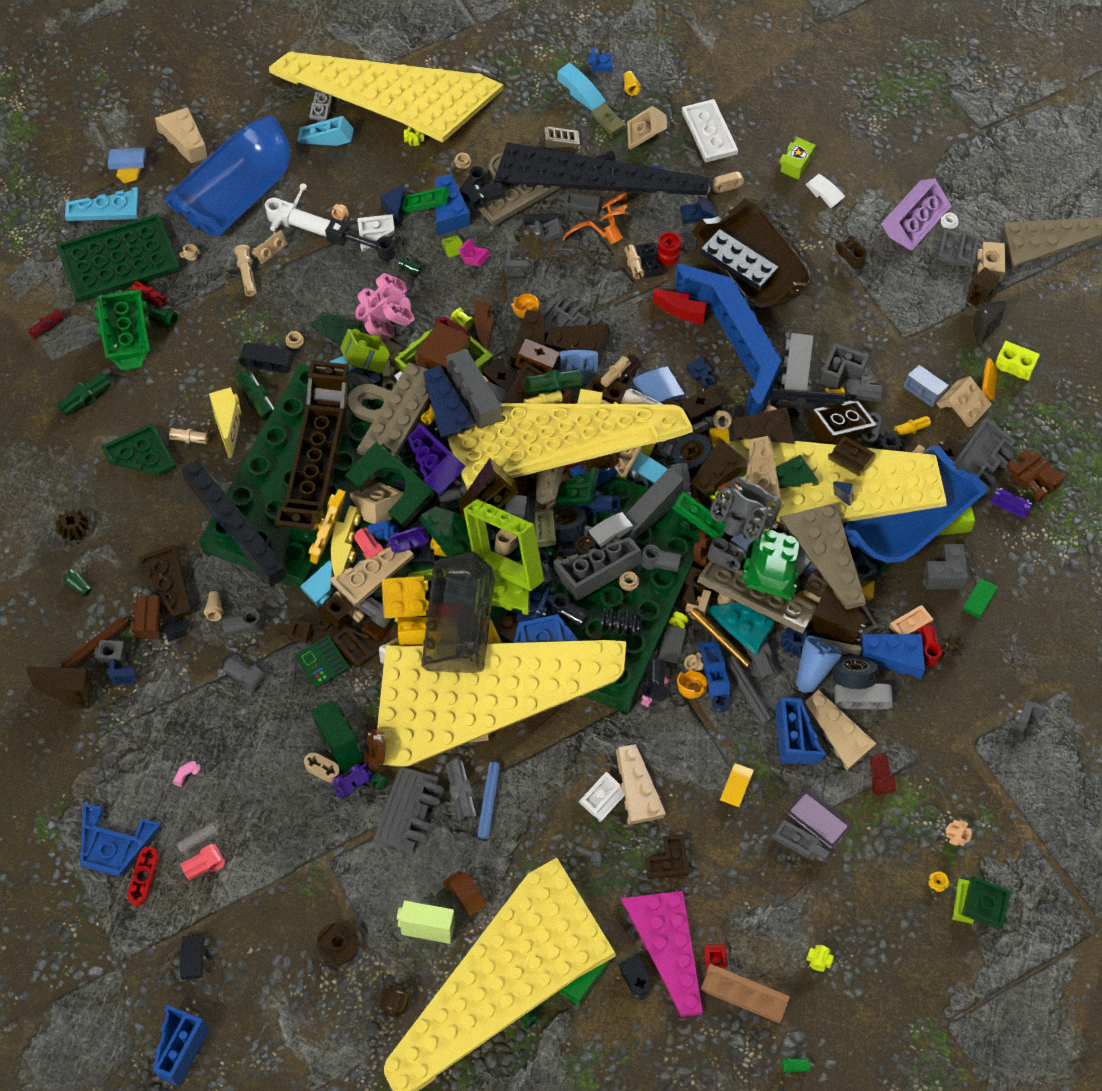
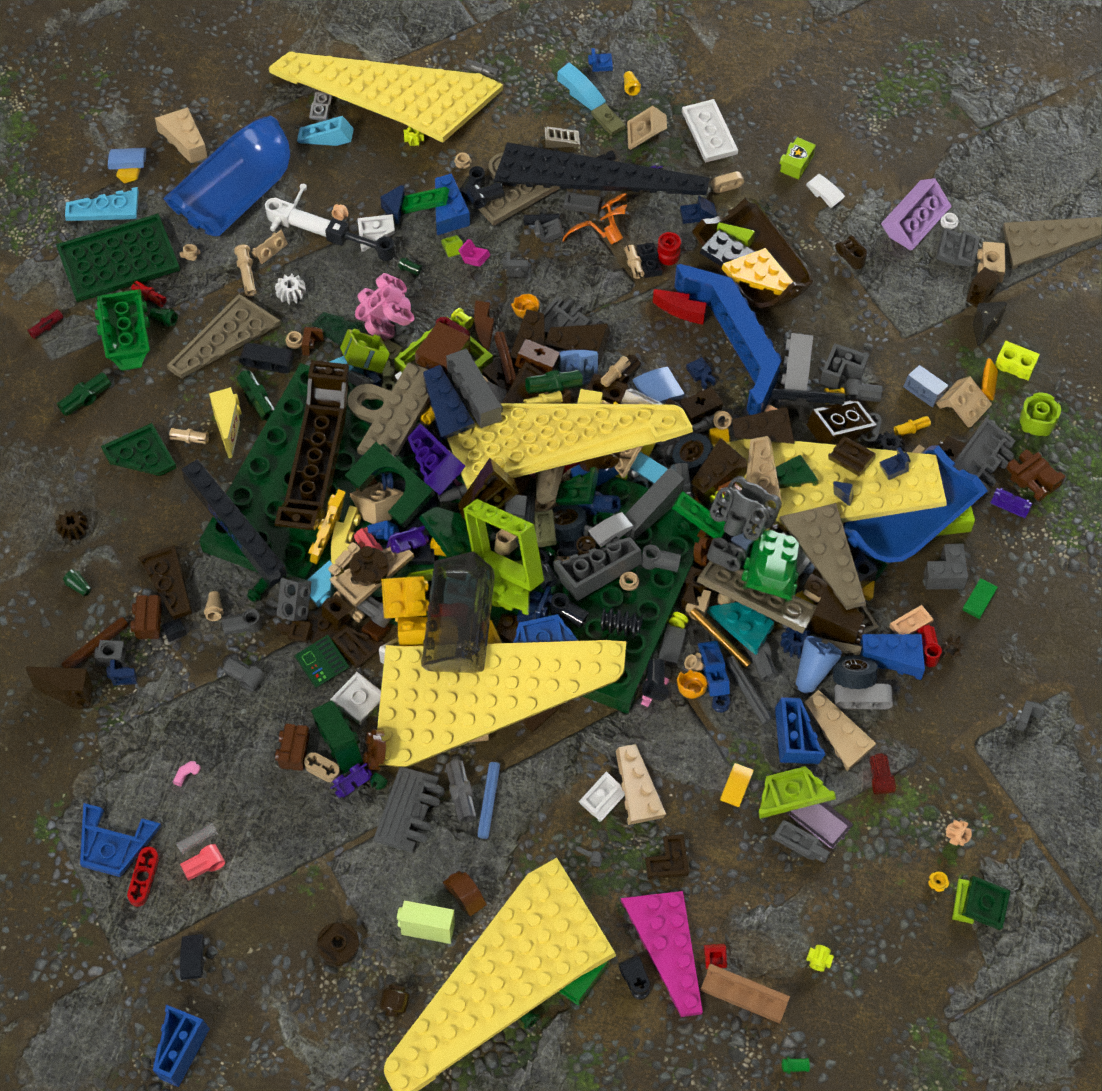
(230, 329): none -> dark tan wing
(256, 592): none -> dark green pin
(290, 289): none -> white gear
(293, 747): none -> reddish brown brick
(294, 598): none -> dark grey brick
(309, 337): none -> reddish brown bracket
(343, 559): none -> tan axle
(358, 698): none -> white tile
(370, 576): none -> dark brown plate
(387, 481): none -> dark blue bush
(505, 357): none -> reddish brown axle
(742, 235): none -> lime slope
(759, 271): none -> yellow plate
(792, 791): none -> lime wing
(896, 464): none -> dark blue bracket
(1040, 414): none -> lime brick

